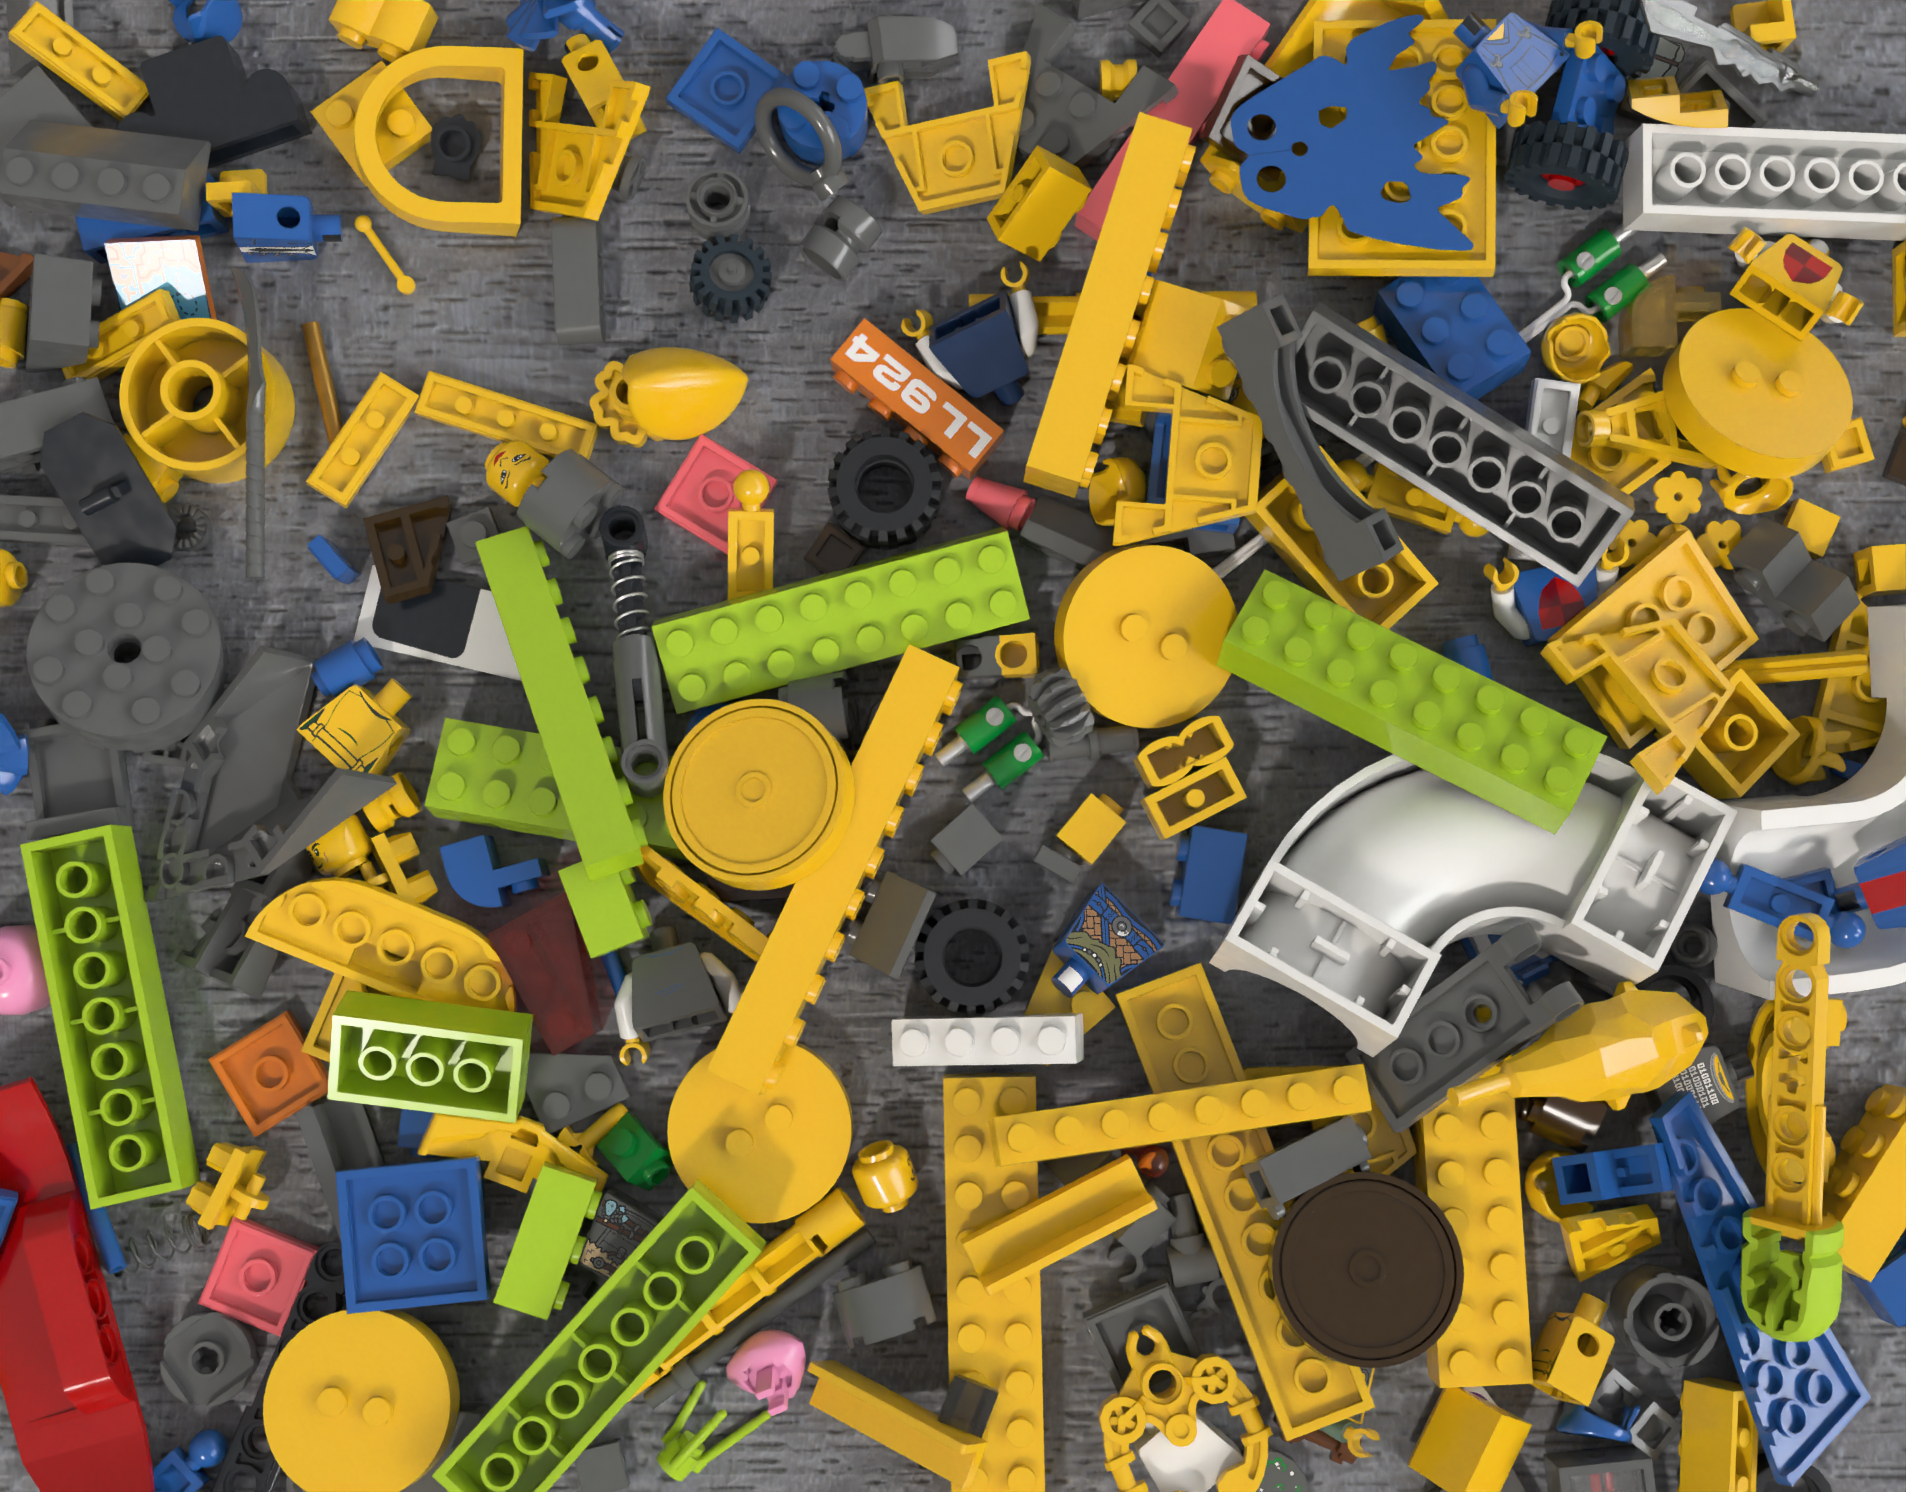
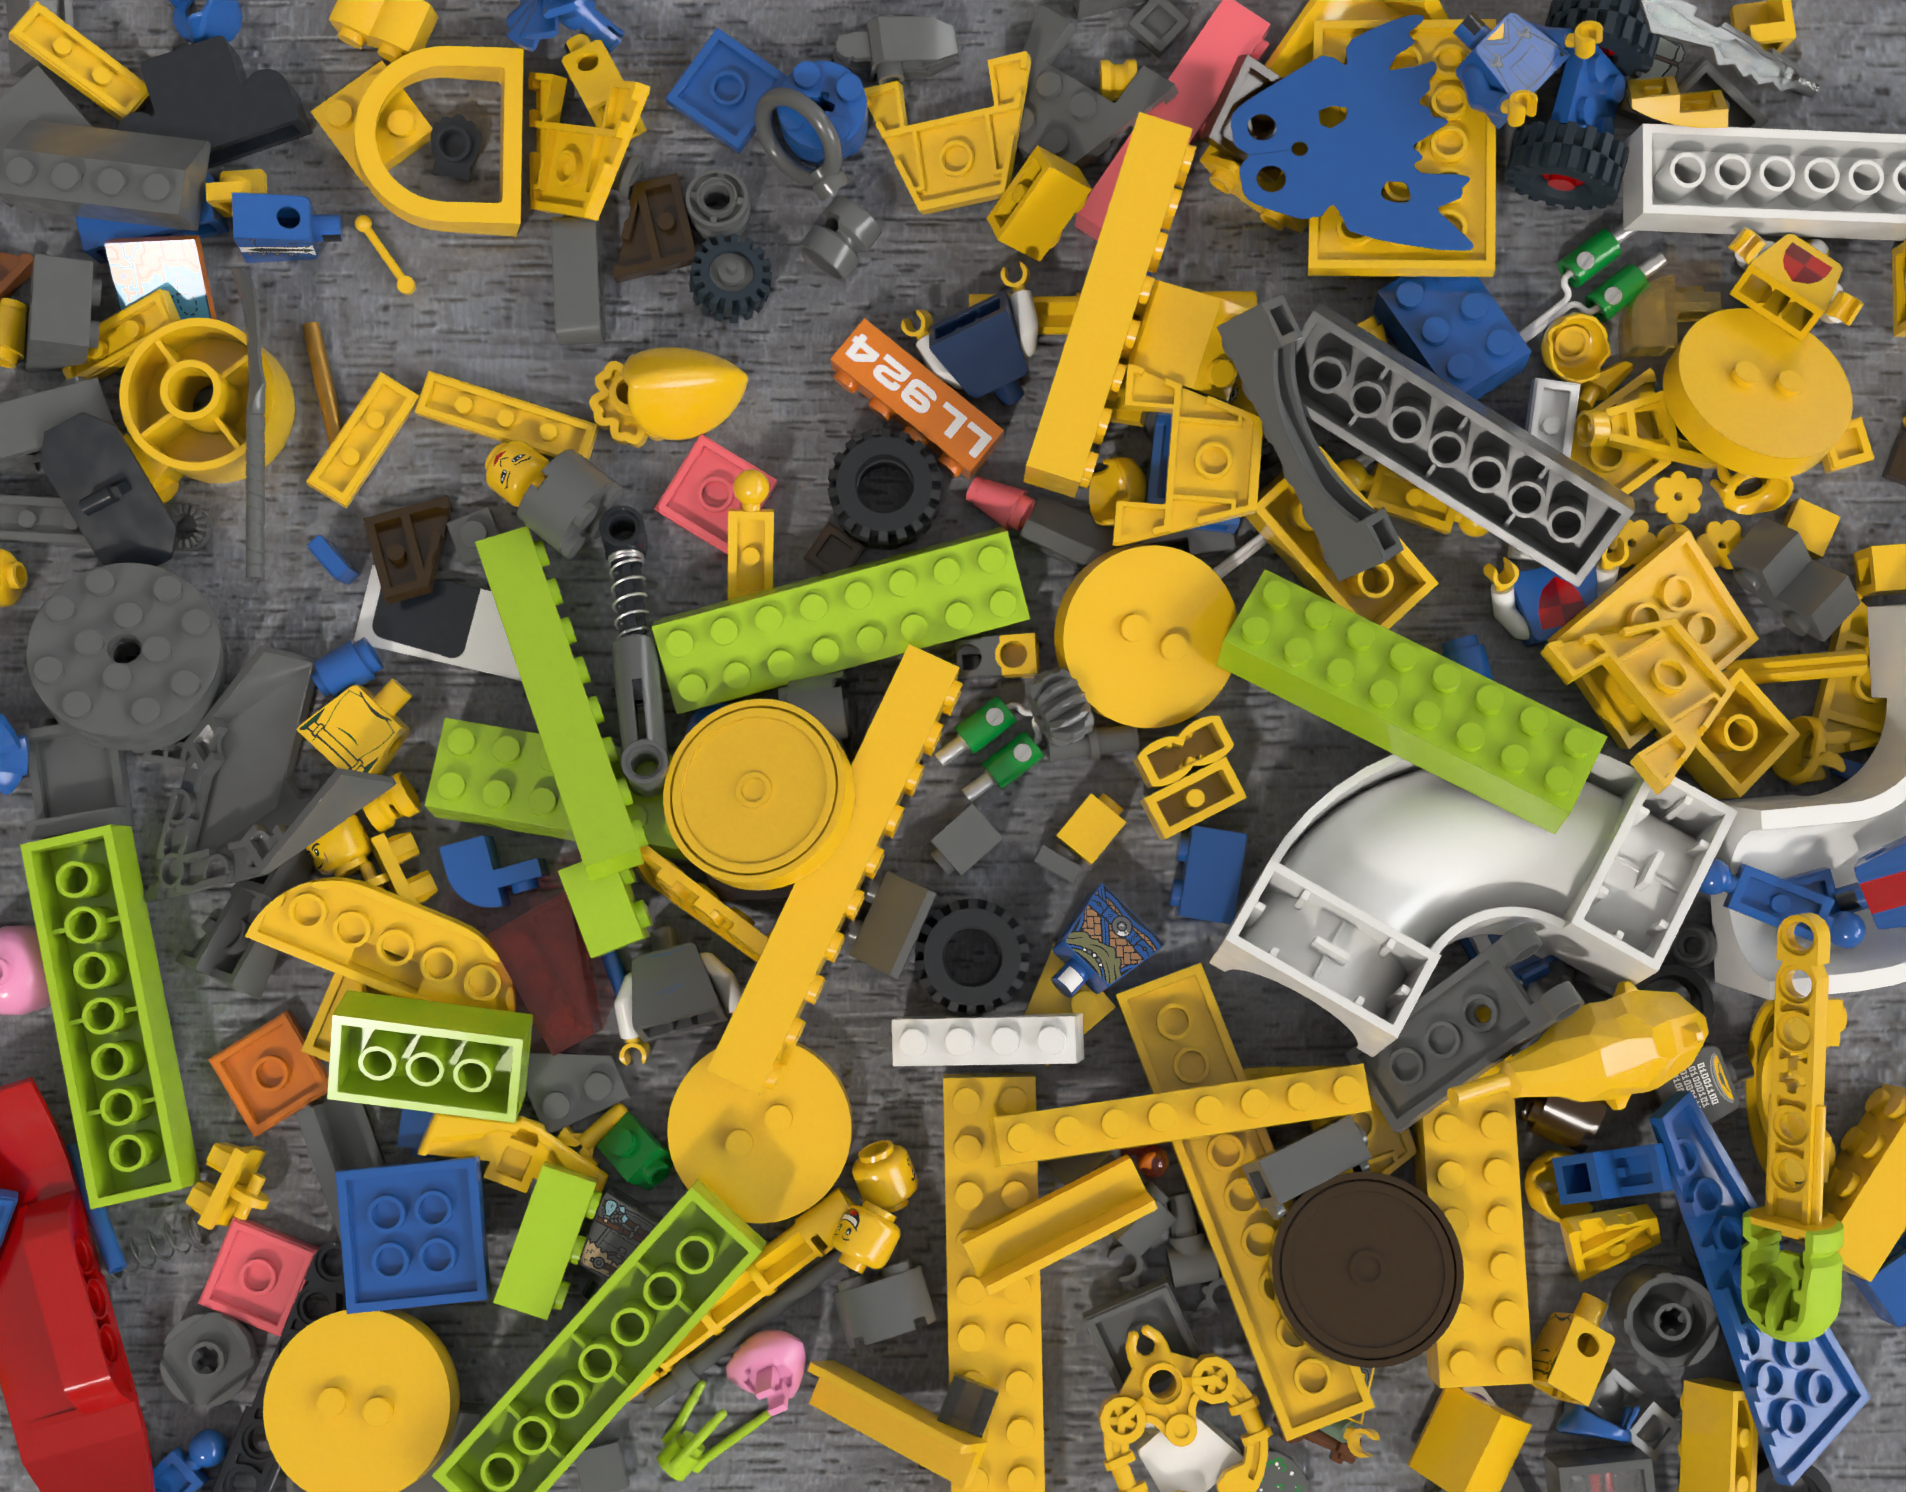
(656, 232): none -> dark brown wing
(866, 1237): none -> yellow head

